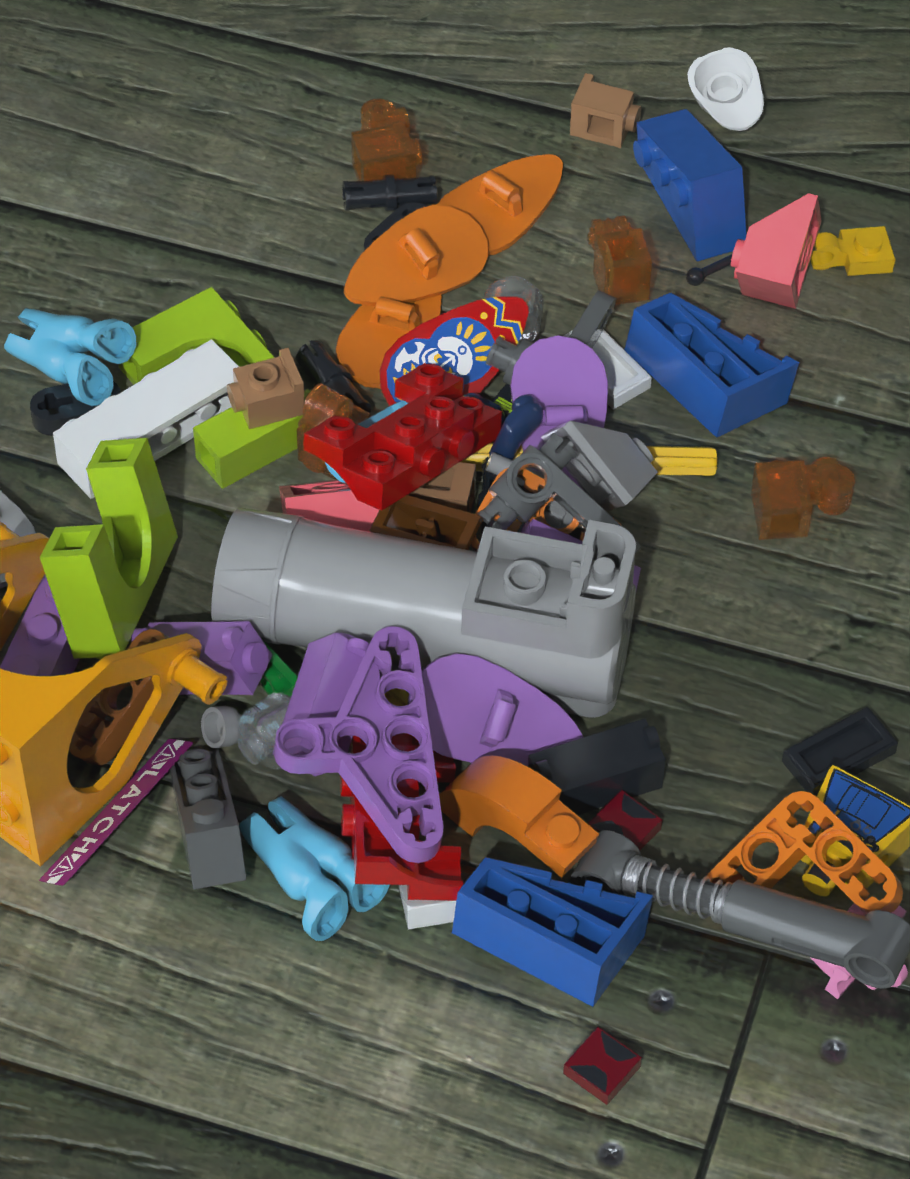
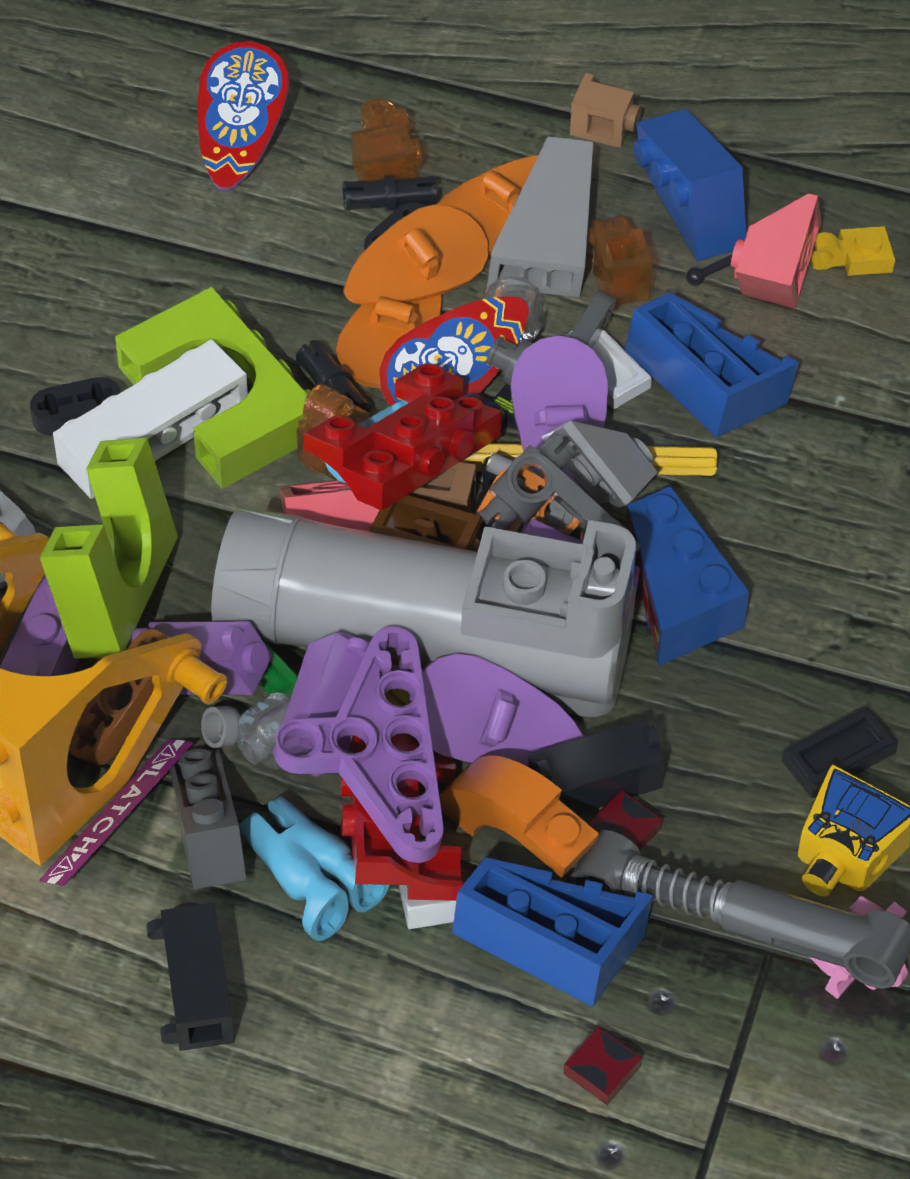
(60, 346): medium azure piece -> none
(195, 976): none -> black brick
(239, 109): none -> shield
(267, 390): medium nougat brick -> none
(518, 426): dark blue arm -> none
(549, 221): none -> light grey slope
(683, 578): none -> blue wedge
(728, 88): white piece -> none
(788, 489): clear orange brick -> none
(794, 844): orange beam -> none

